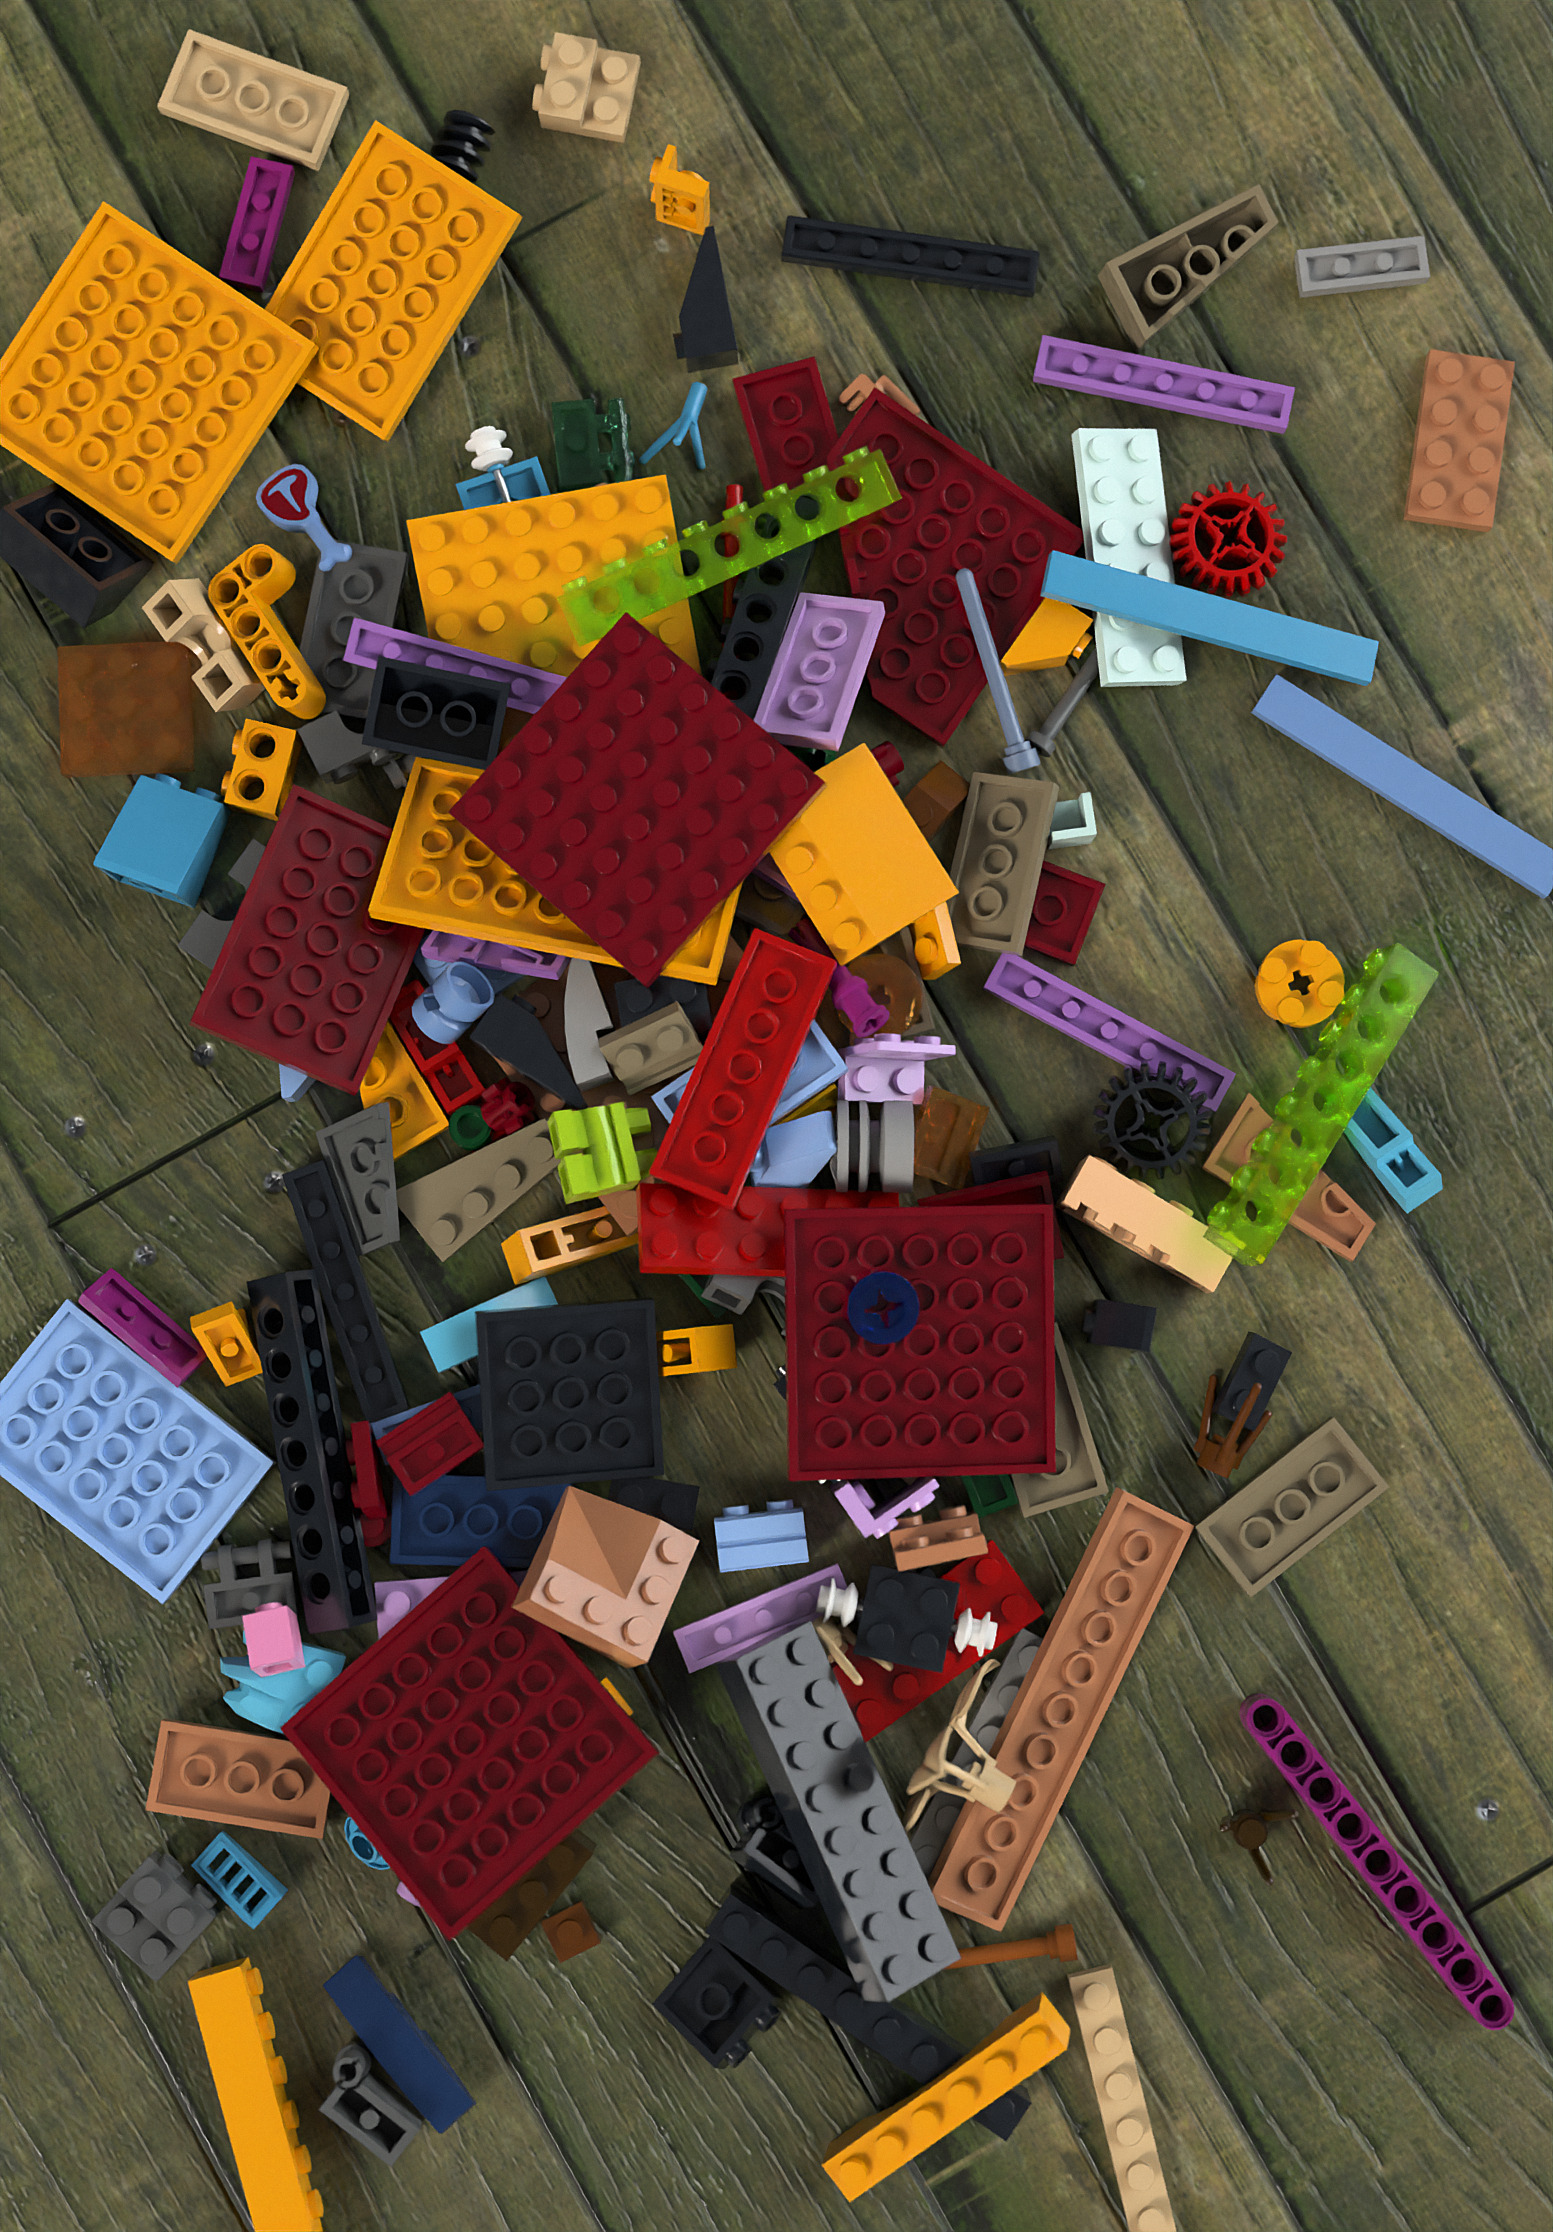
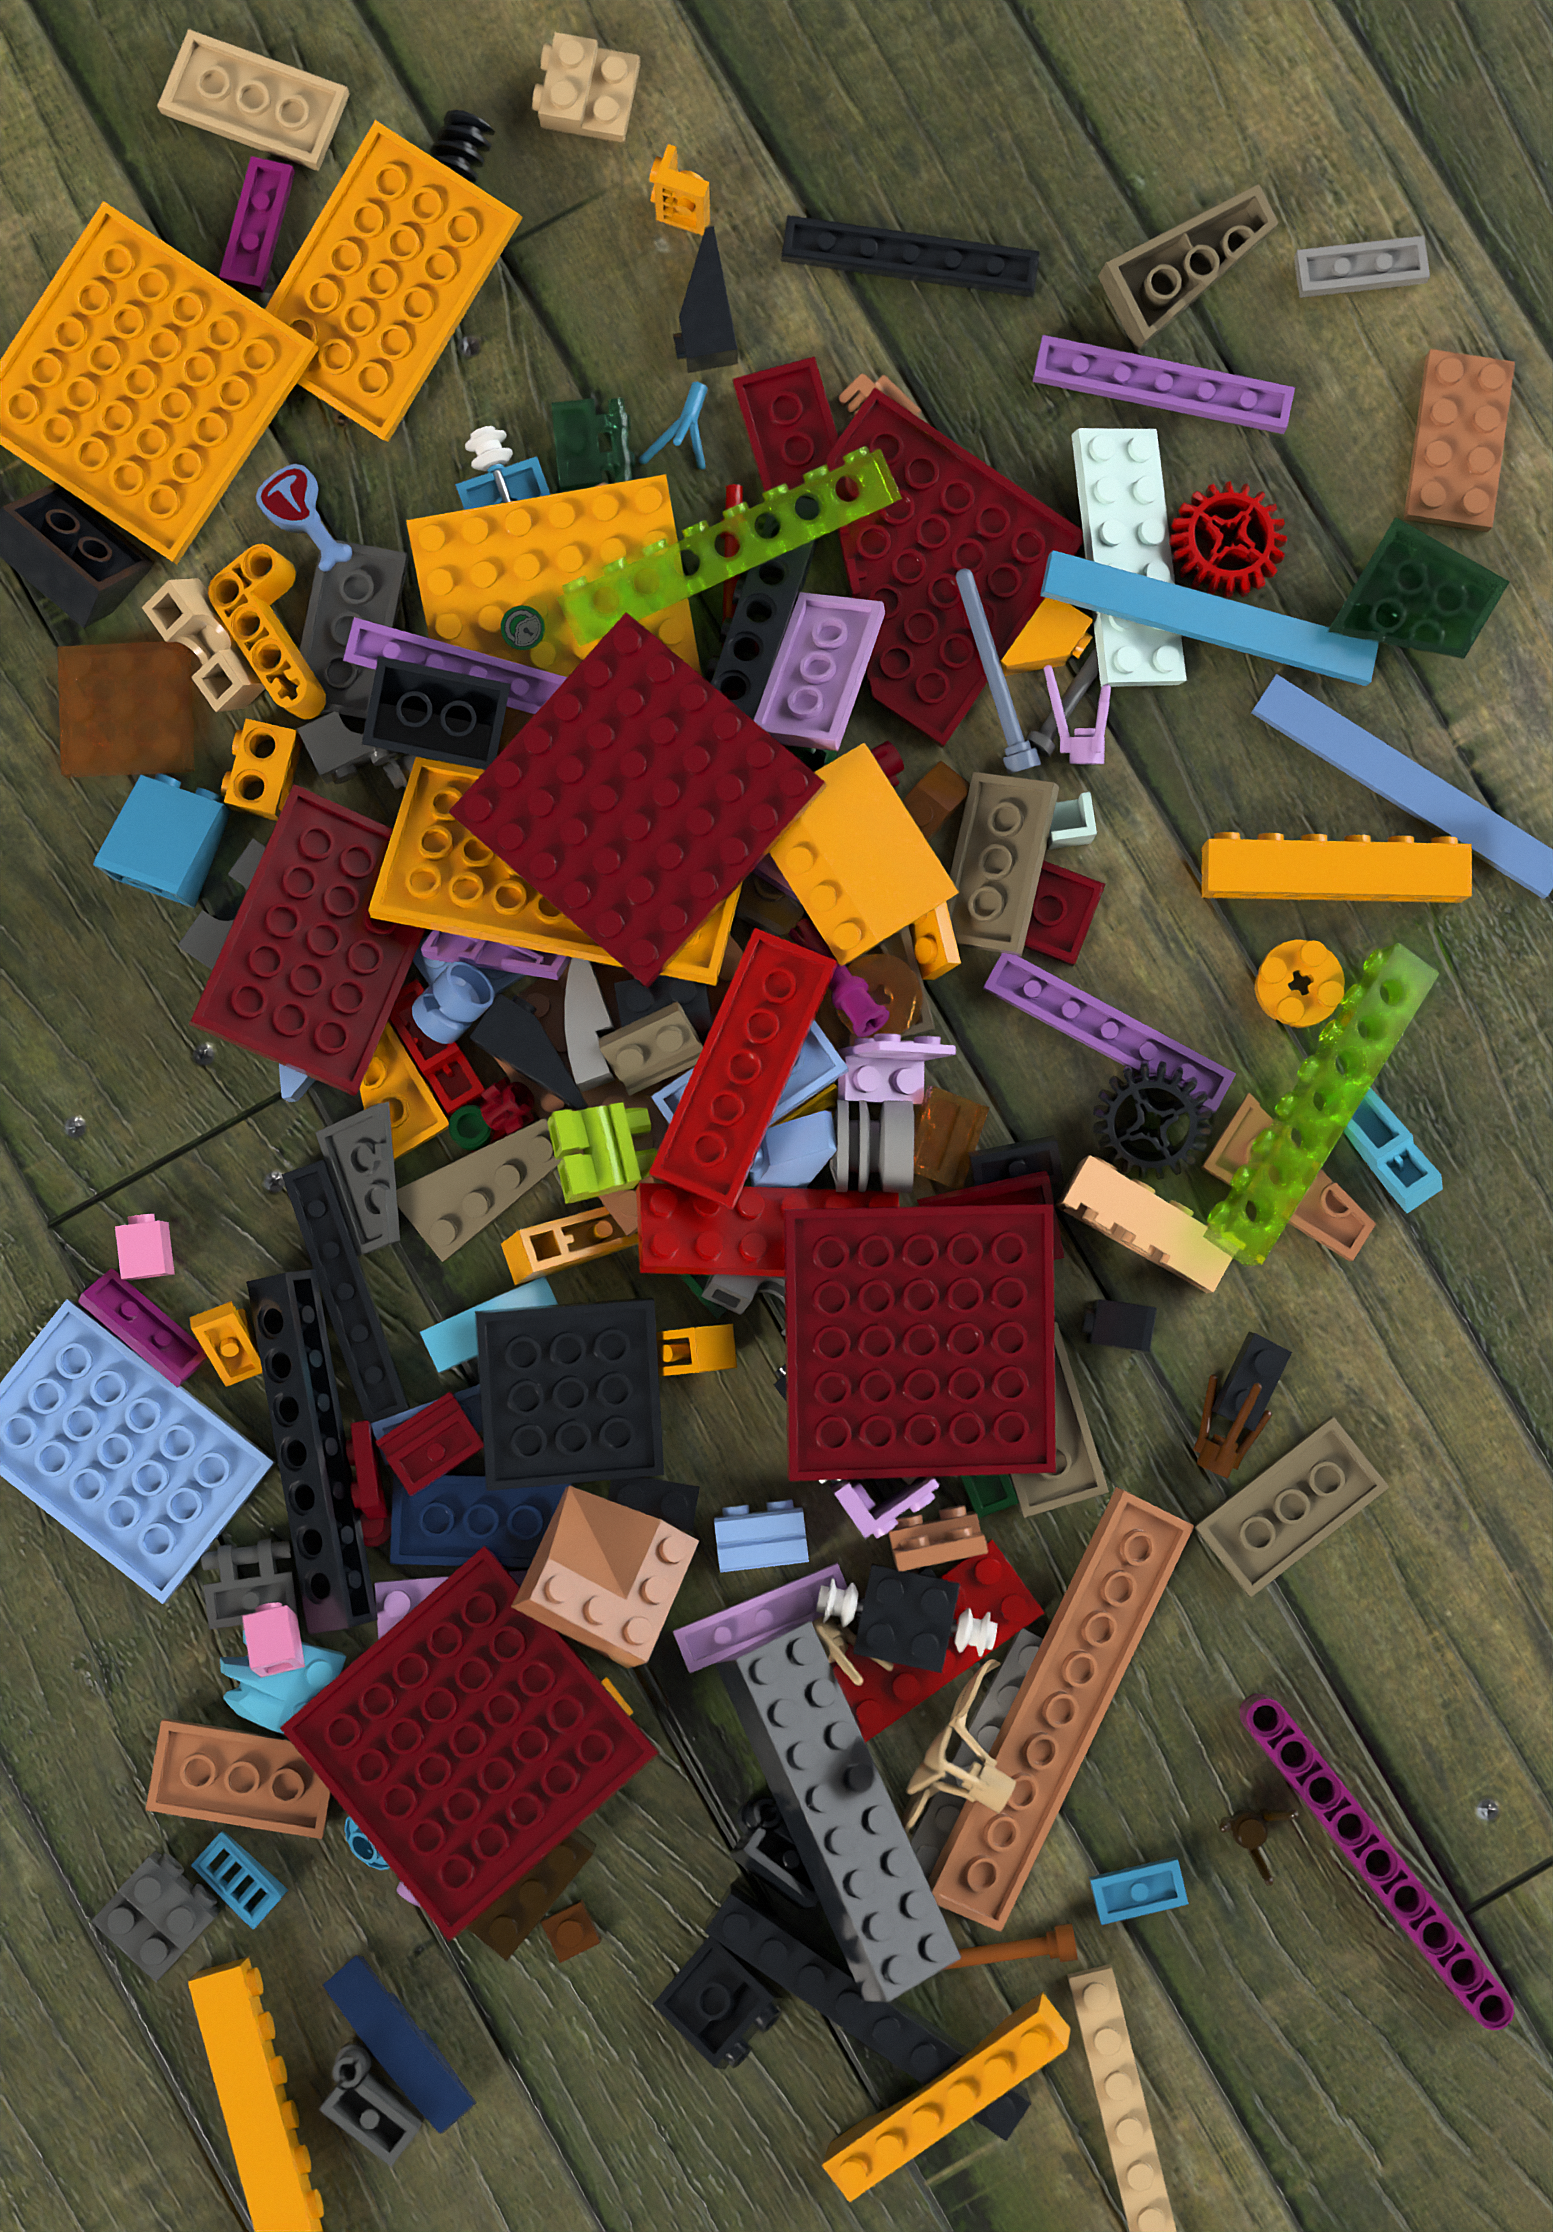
(144, 1248): none -> bright pink brick
(522, 627): none -> tile
(900, 1318): clear blue gear -> none
(1088, 744): none -> lavender plant
(1138, 1890): none -> dark azure plate
(1336, 869): none -> light orange brick
(1419, 595): none -> clear green wedge

